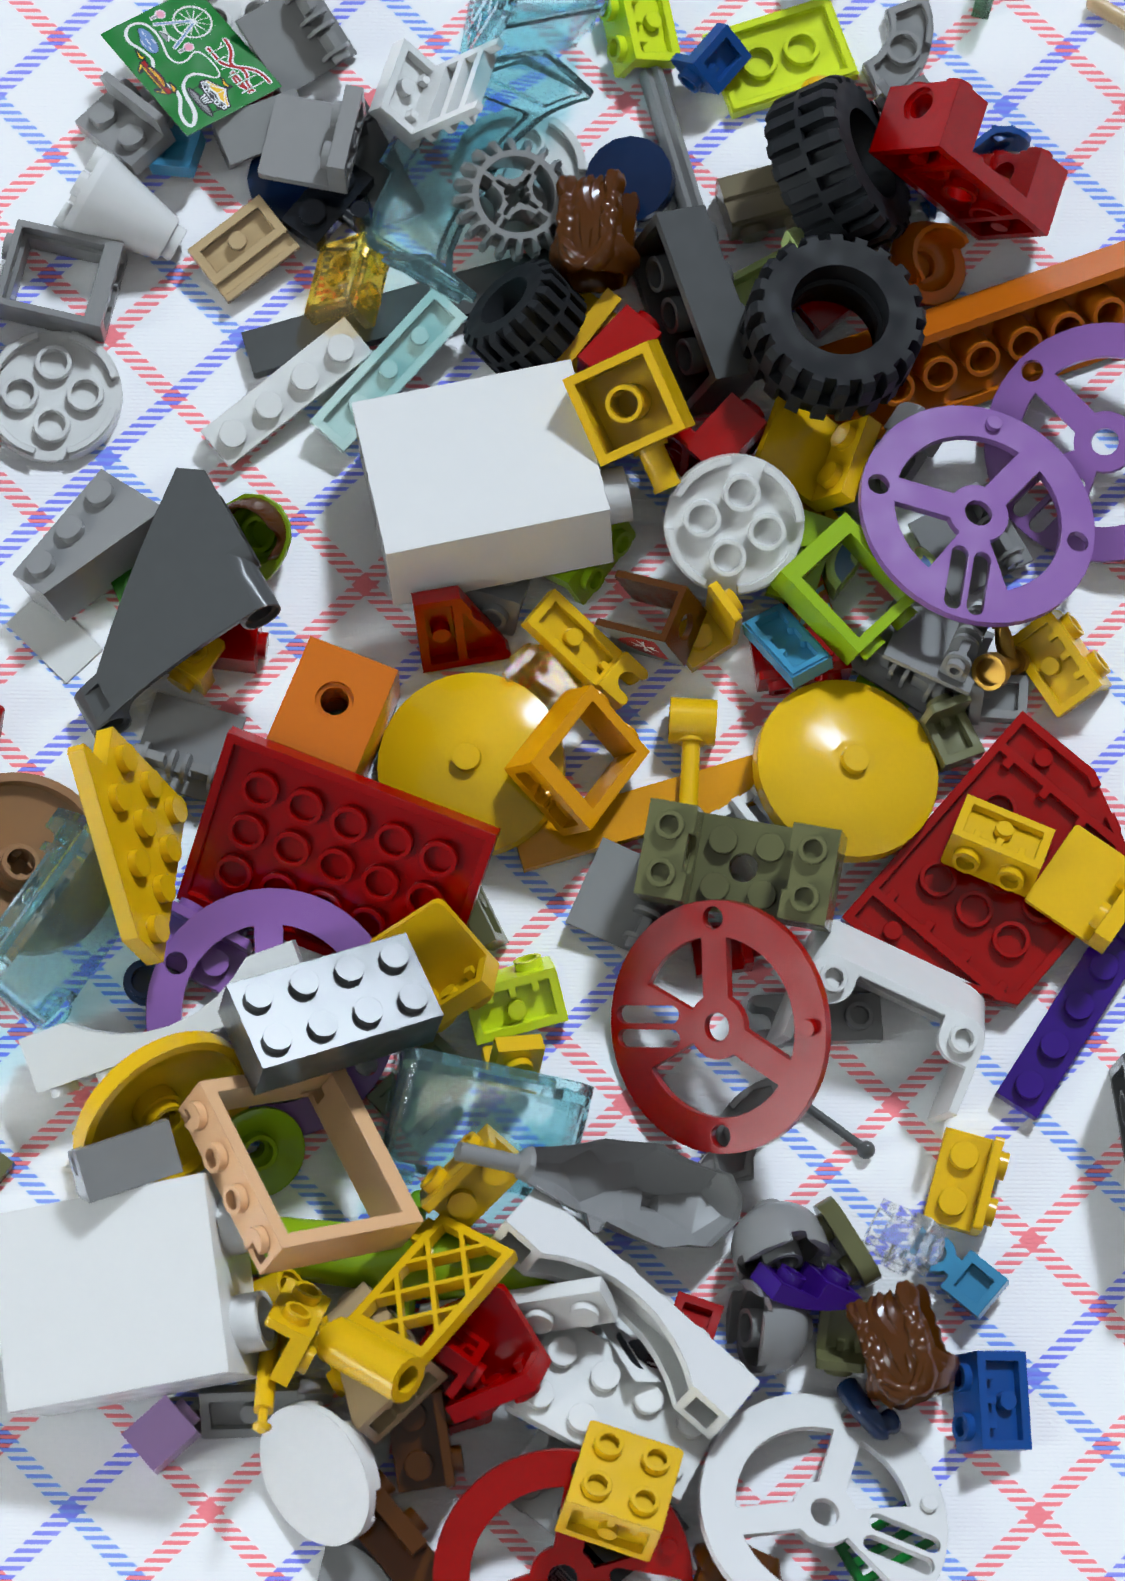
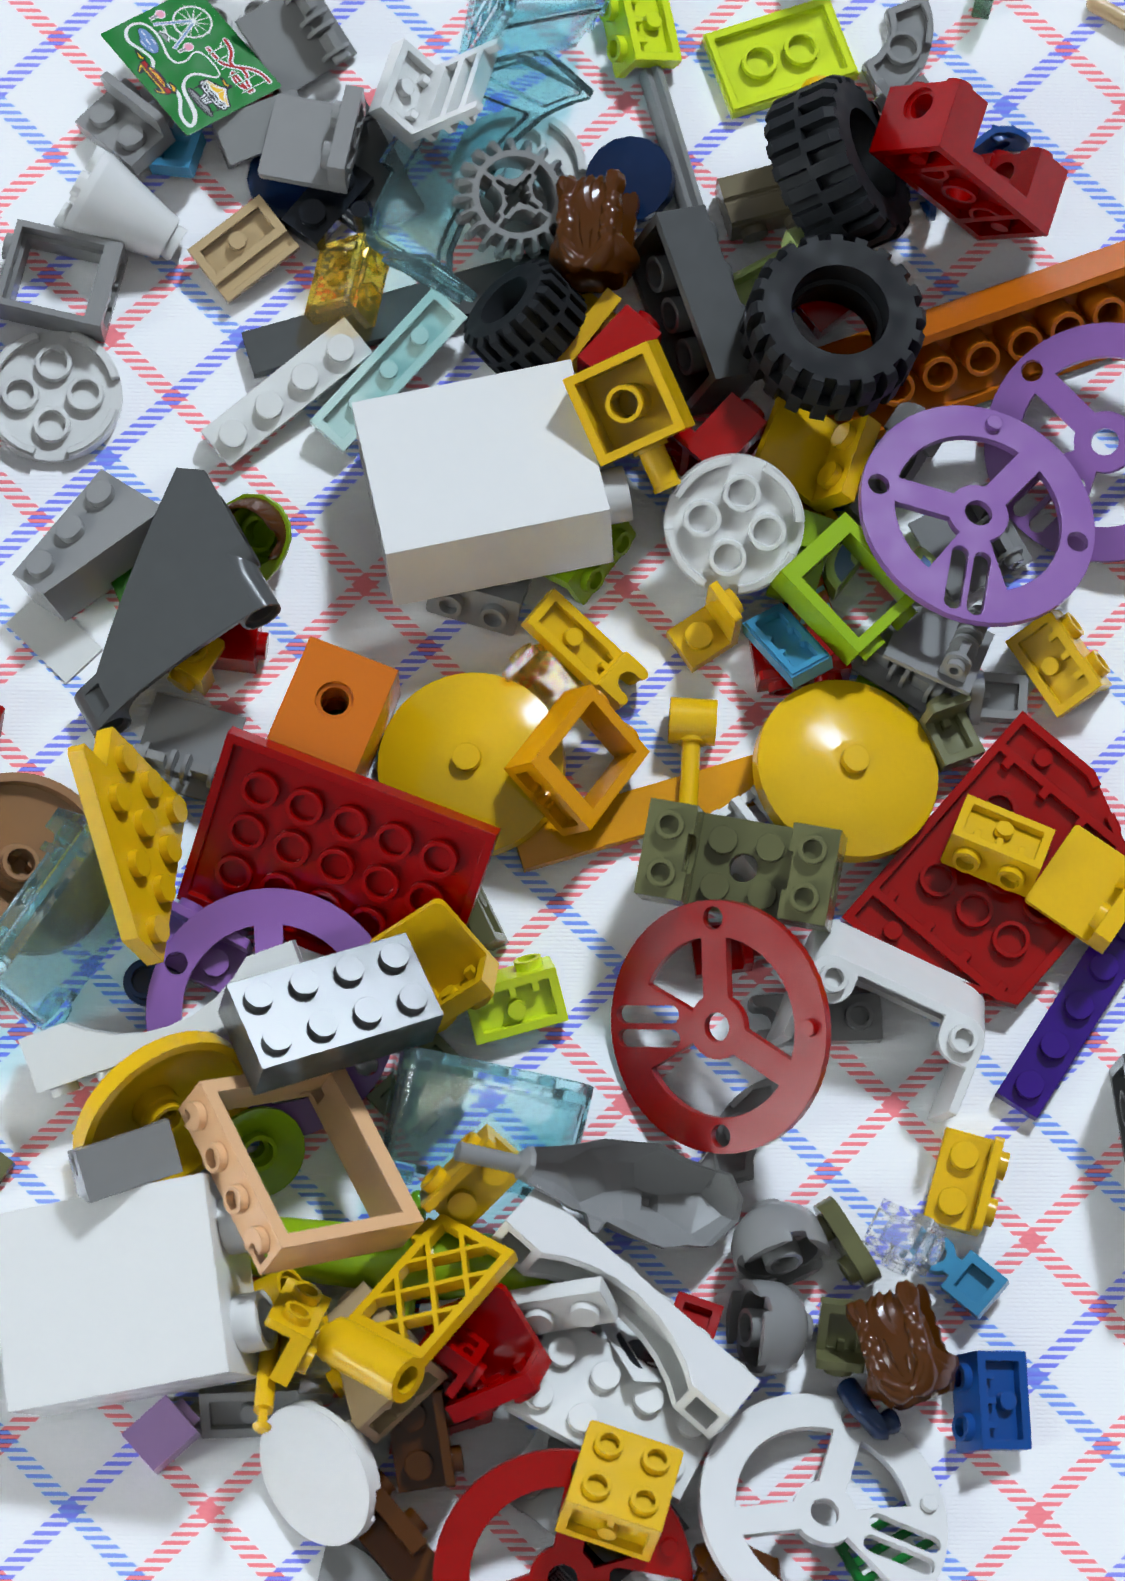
(454, 631): red wing -> none
(516, 1051): yellow bracket -> none
(607, 900): light grey hinge -> none
(667, 645): reddish brown piece -> none
(712, 62): blue bracket -> none
(807, 1289): dark purple slope -> none
(864, 1148): dark grey hinge -> none
(933, 259): orange helmet -> none
(994, 669): pearl gold piece -> none

